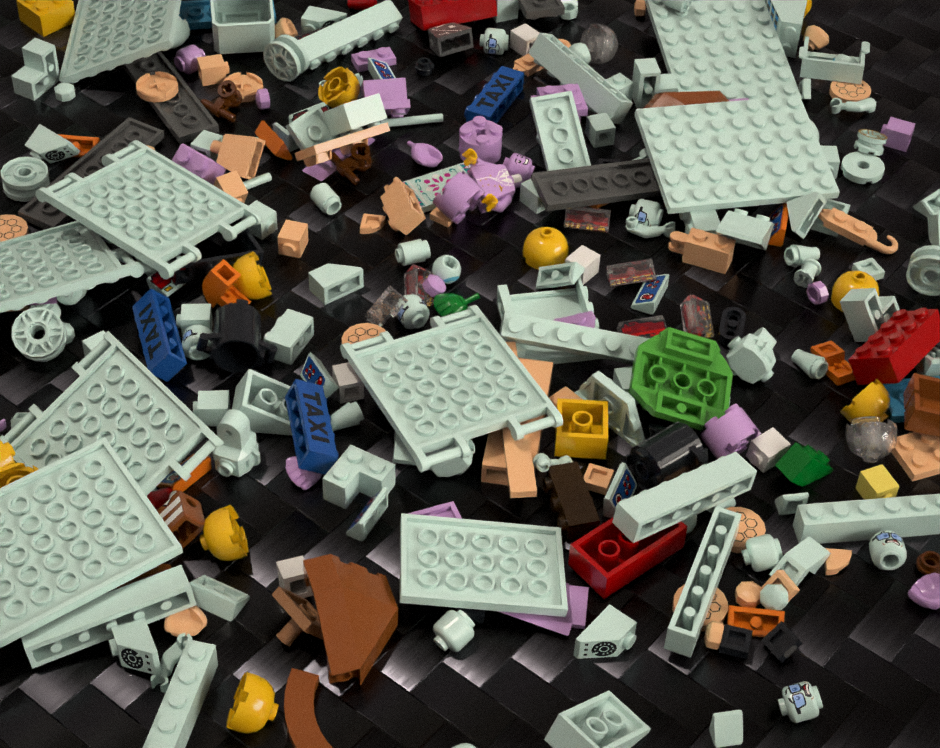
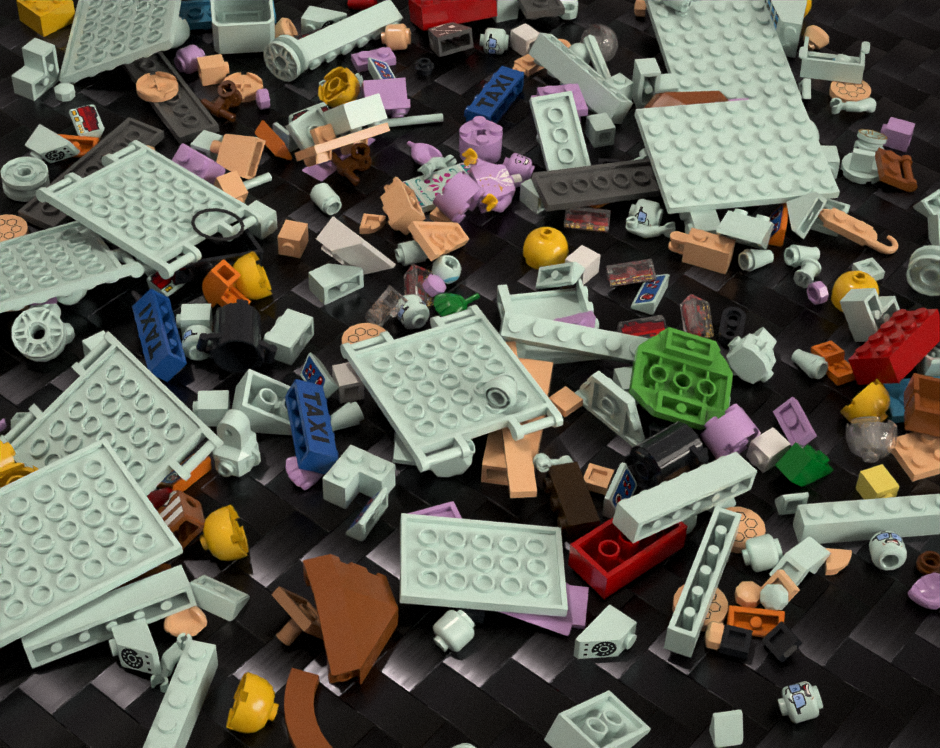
(87, 121): none -> slope
(216, 238): none -> black piece
(292, 576): white brick -> none
(323, 134): none -> light nougat plate
(351, 249): none -> white slope
(396, 36): none -> light nougat head
(436, 163): none -> light aqua arm
(438, 237): none -> light nougat wing
(501, 392): none -> light aqua cone
(583, 429): yellow brick -> none
(596, 56): none -> light aqua axle
(754, 258): none -> light aqua cone
(794, 422): none -> lavender plate
(862, 160): none -> light aqua tile
(889, 170): none -> dark orange plate

